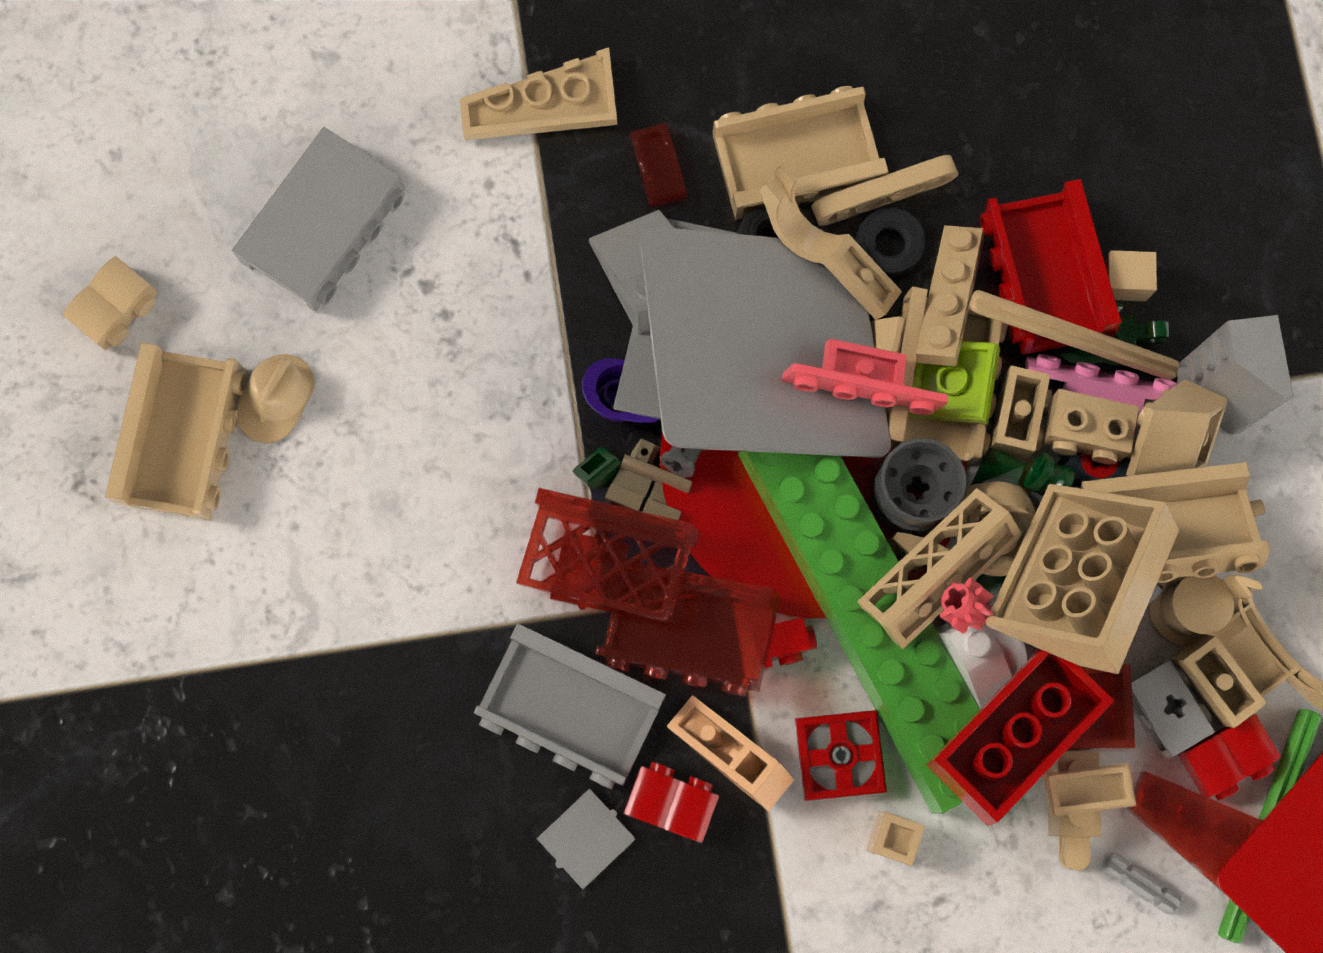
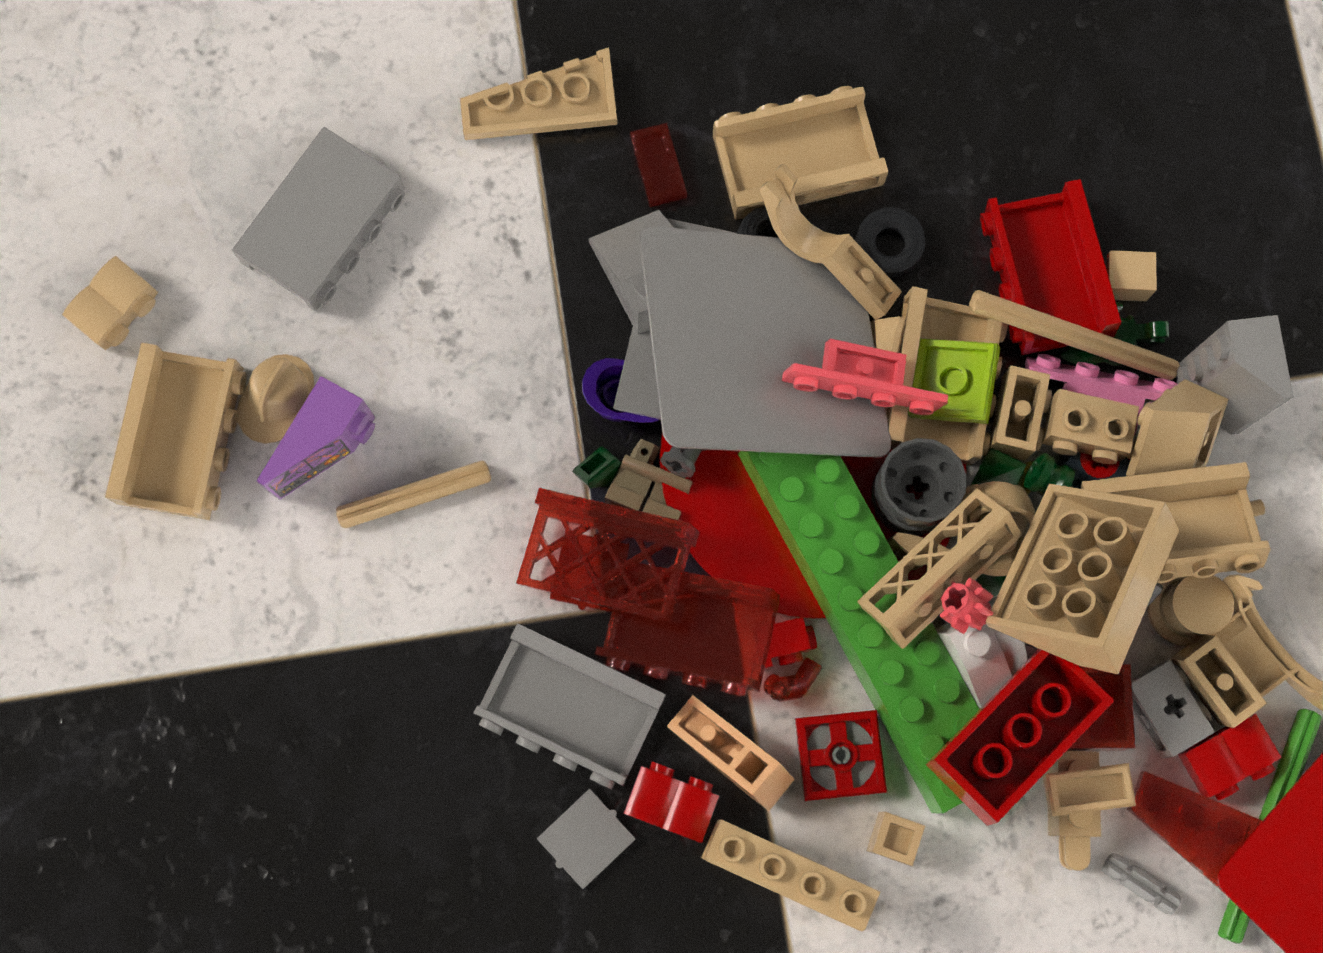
(321, 435): none -> medium lavender slope
(413, 494): none -> tan axle
(790, 875): none -> tan panel
(792, 686): none -> clear red arm
(884, 190): tan beam -> none
(950, 296): tan plate -> none

